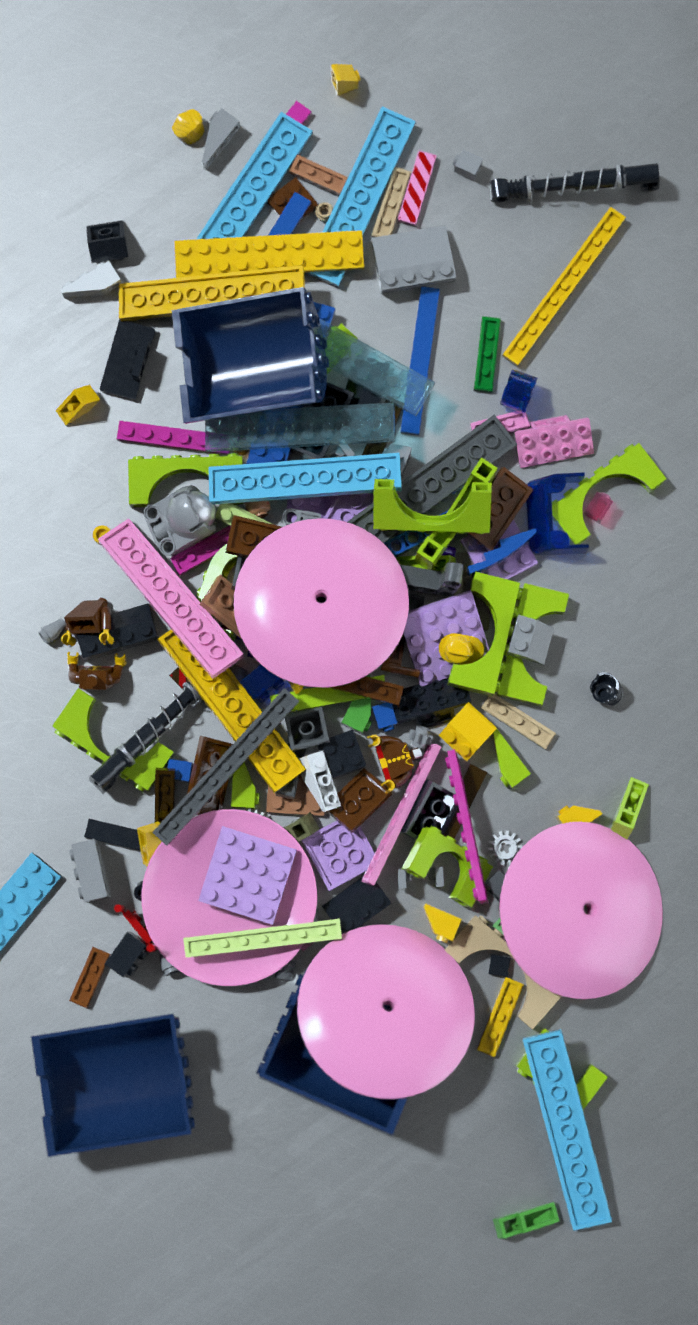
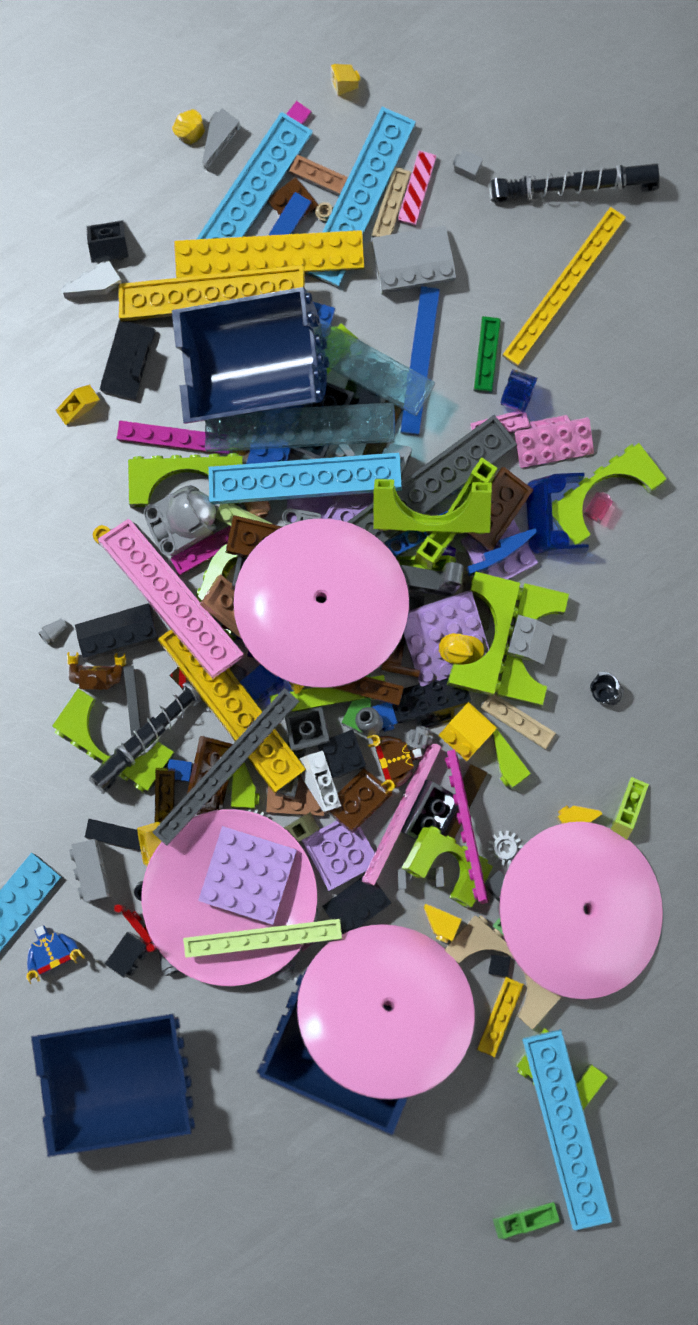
(50, 952): none -> blue torso
(89, 617): reddish brown torso -> none
(89, 977): dark orange tile -> none
(132, 699): none -> dark grey beam
(369, 721): none -> dark grey head

